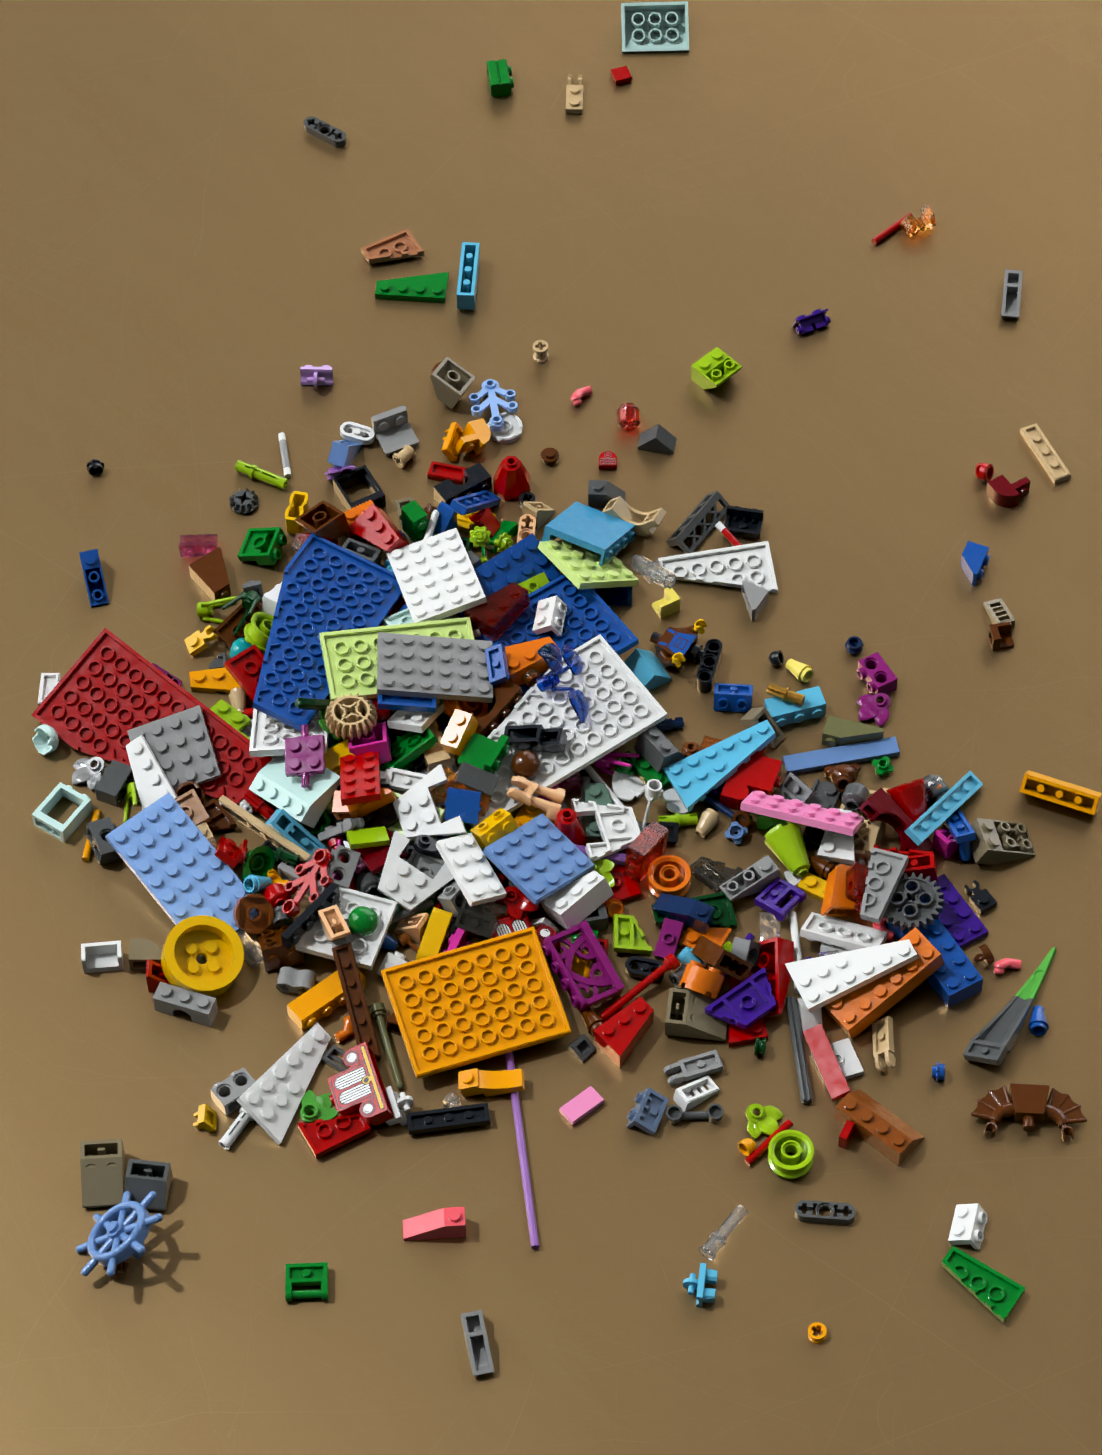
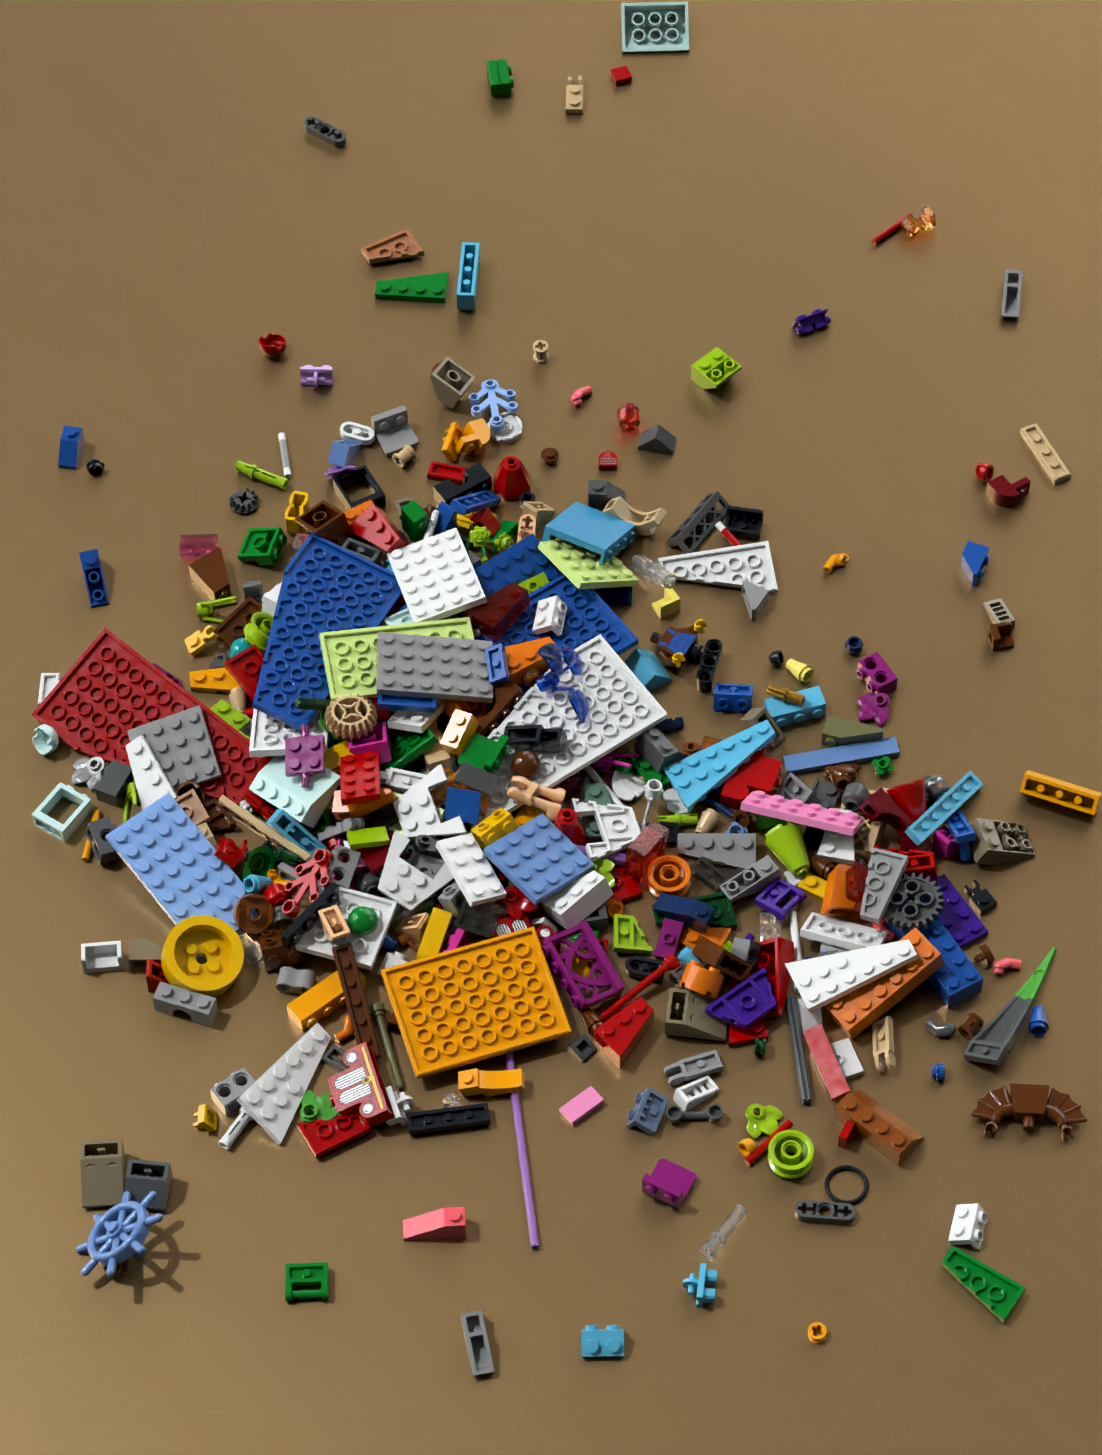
(70, 447): none -> blue slope
(249, 601): dark green plant -> none
(272, 345): none -> red hair
(602, 1342): none -> medium azure bracket
(668, 1182): none -> magenta bracket
(729, 848): none -> light grey wing
(834, 561): none -> light orange arm
(844, 1167): none -> black tyre
(941, 1030): none -> dark grey arm
(978, 1023): none -> reddish brown bush

